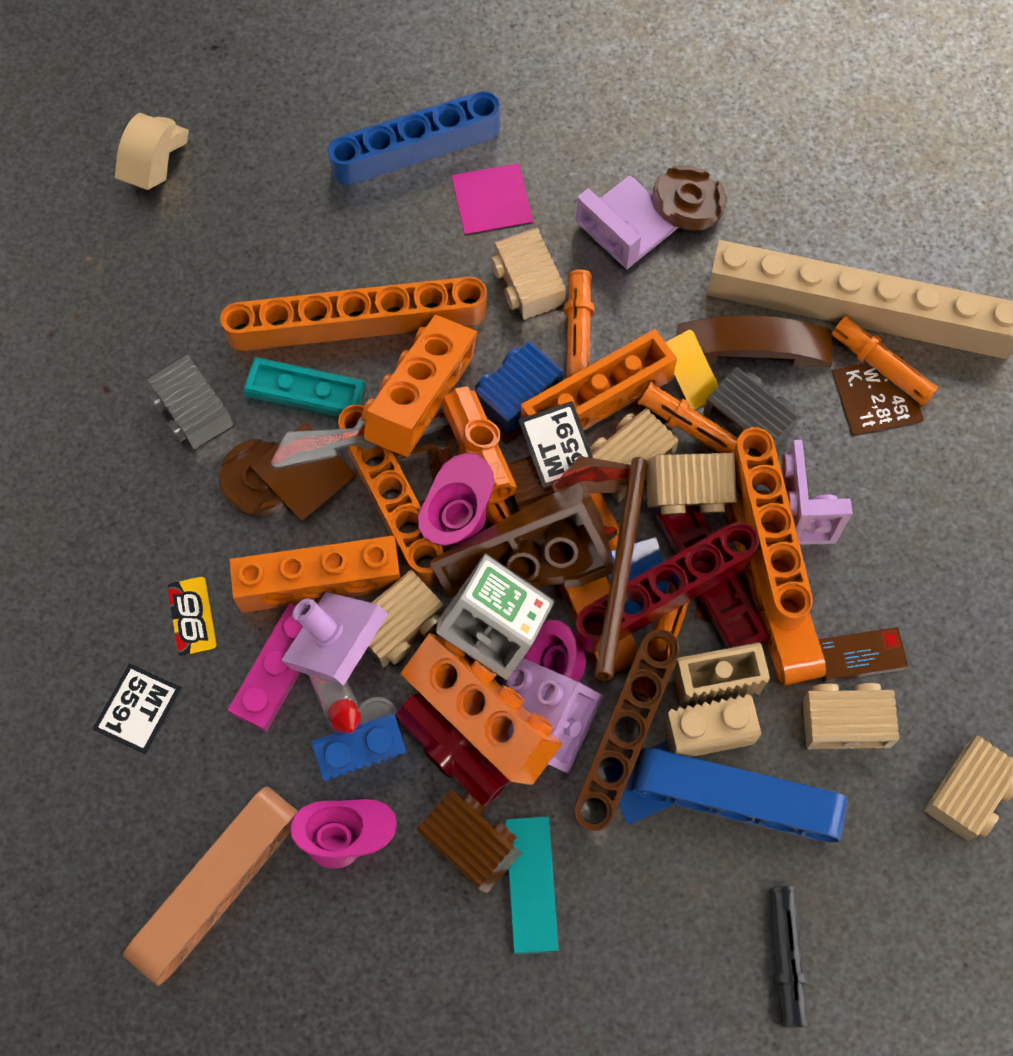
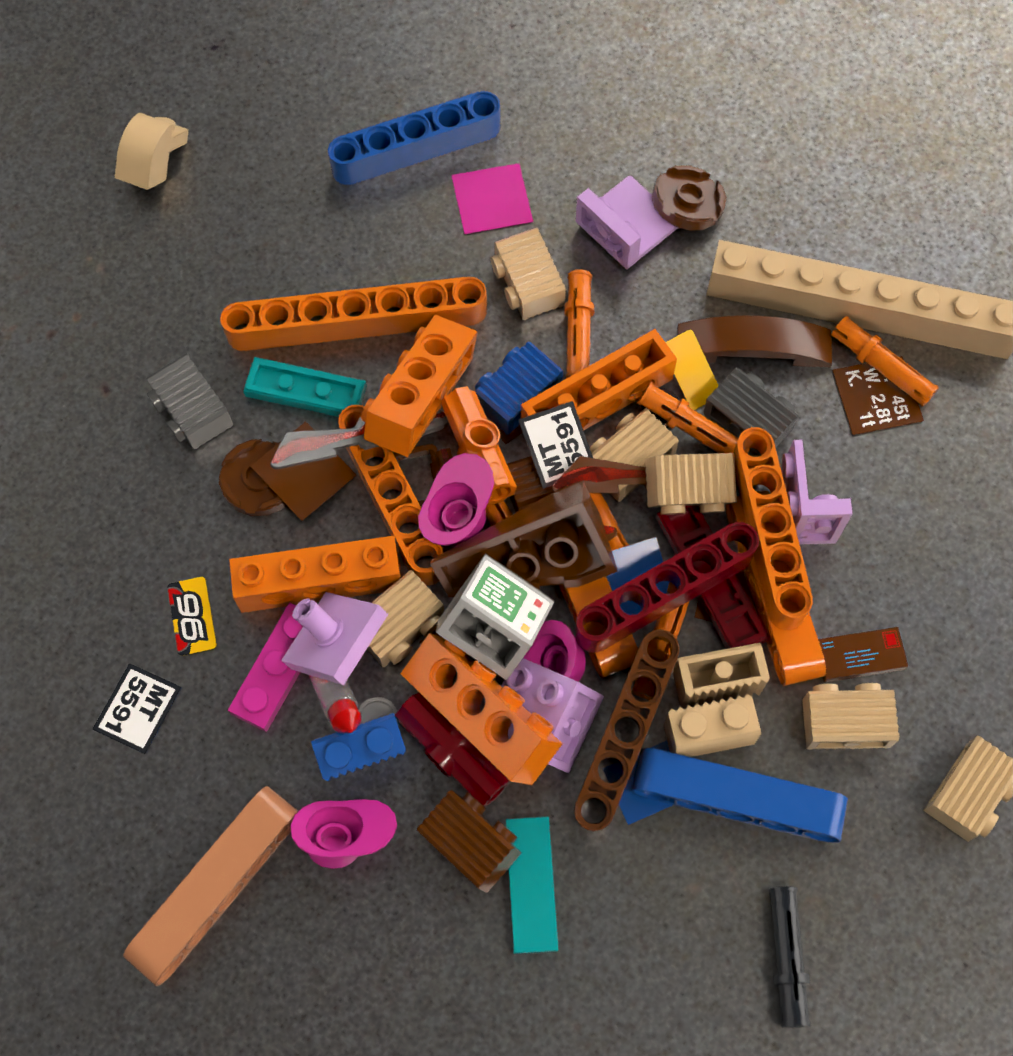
(621, 570): reddish brown piece -> none

